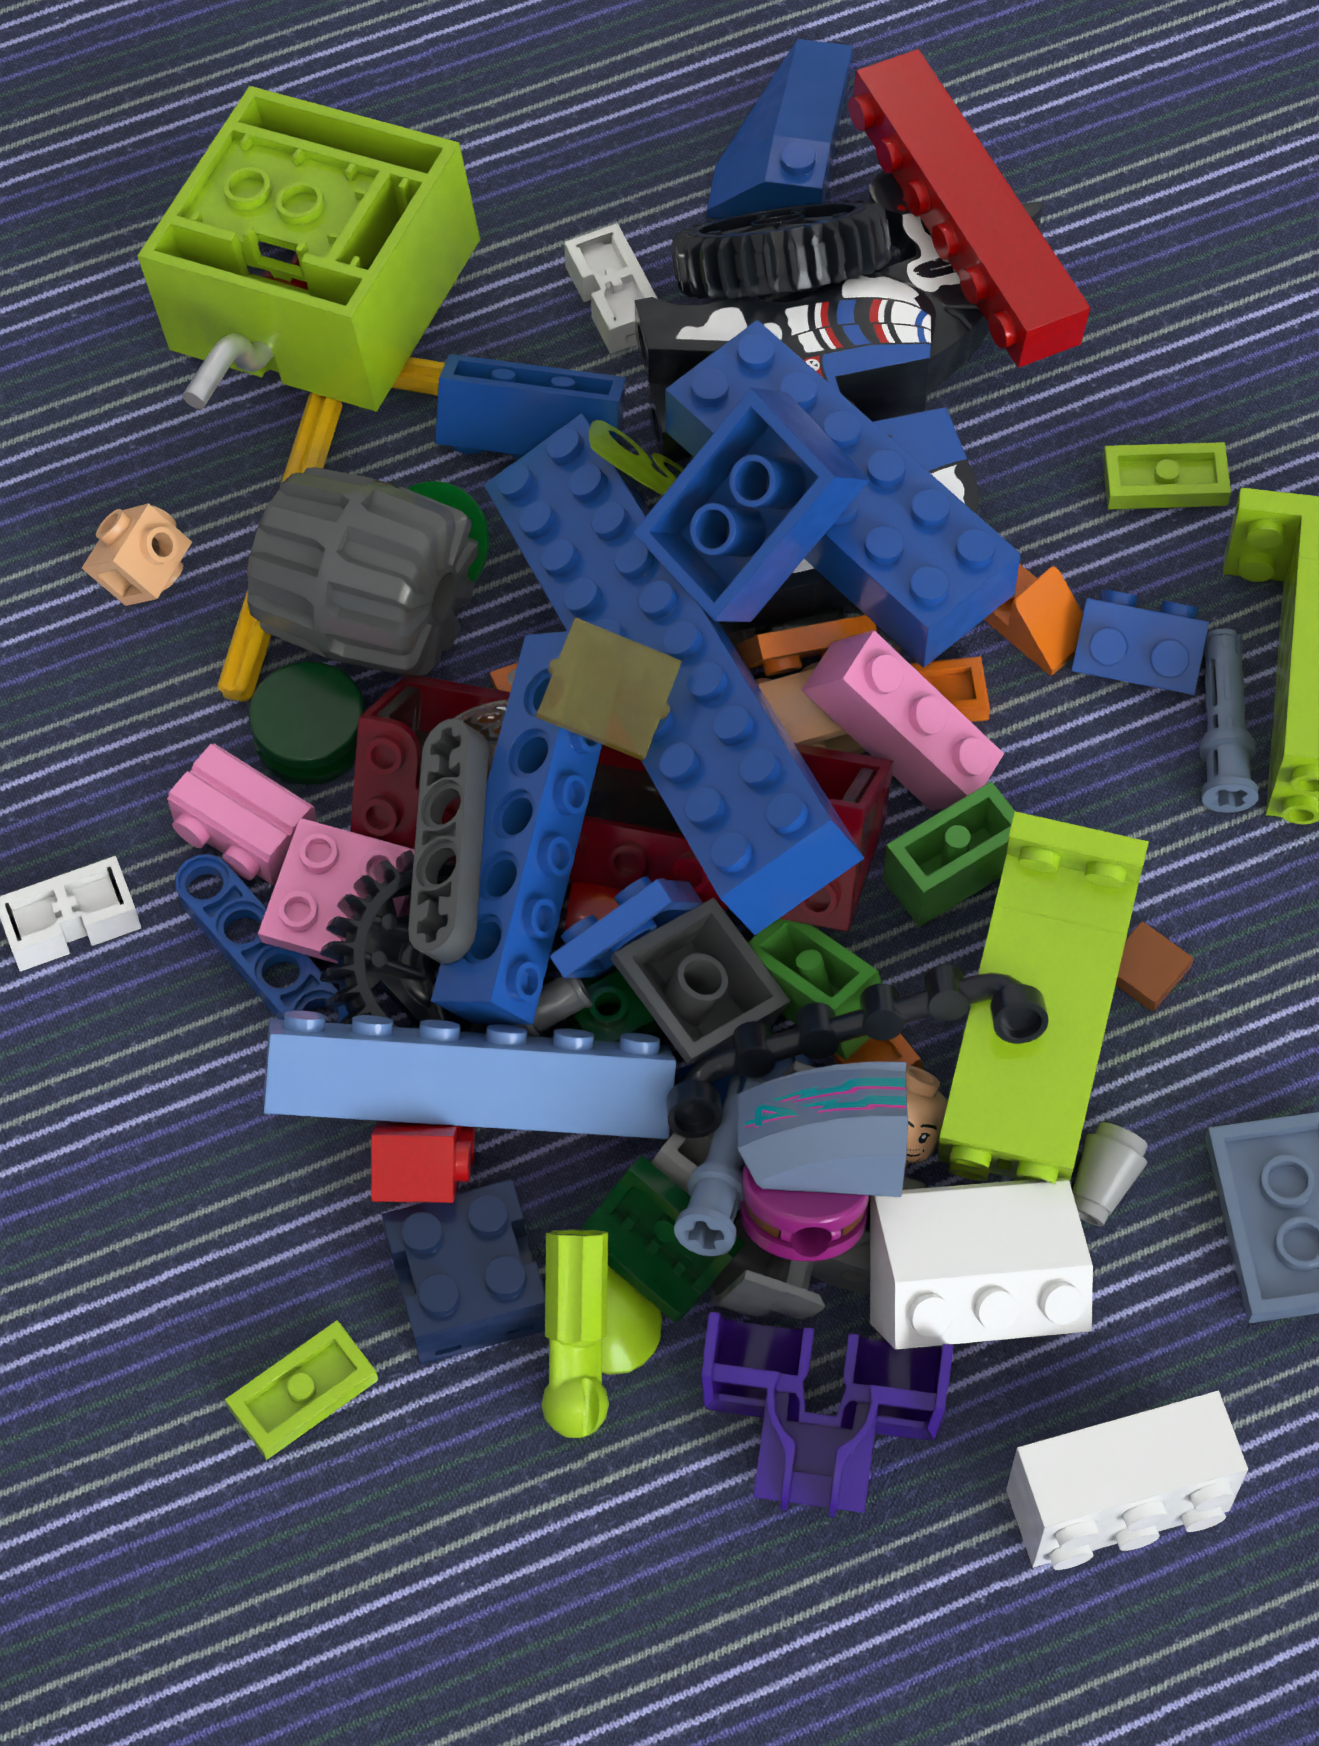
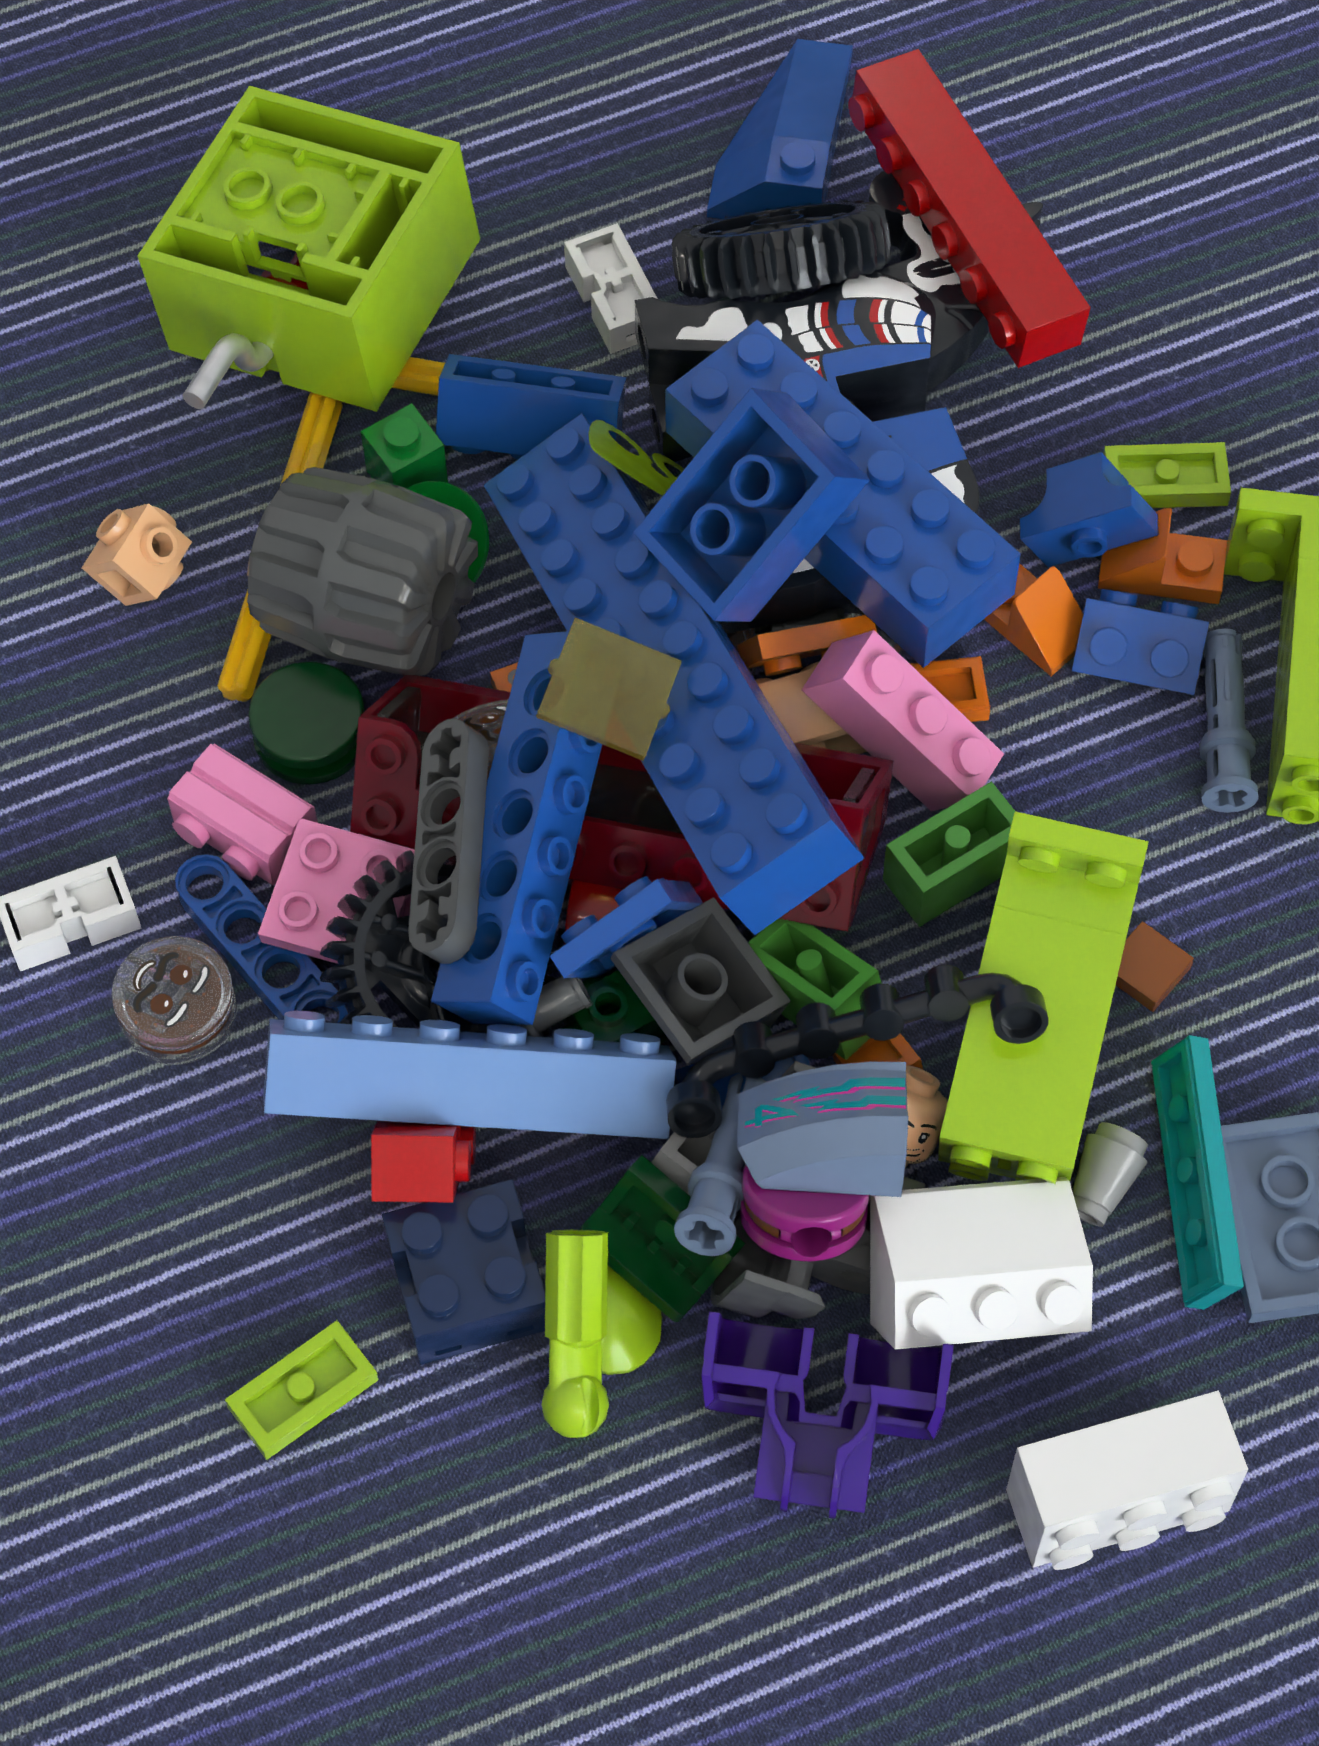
(174, 1000): none -> clear head
(404, 450): none -> green brick
(1086, 513): none -> blue brick
(1167, 565): none -> orange slope
(1197, 1173): none -> teal tile

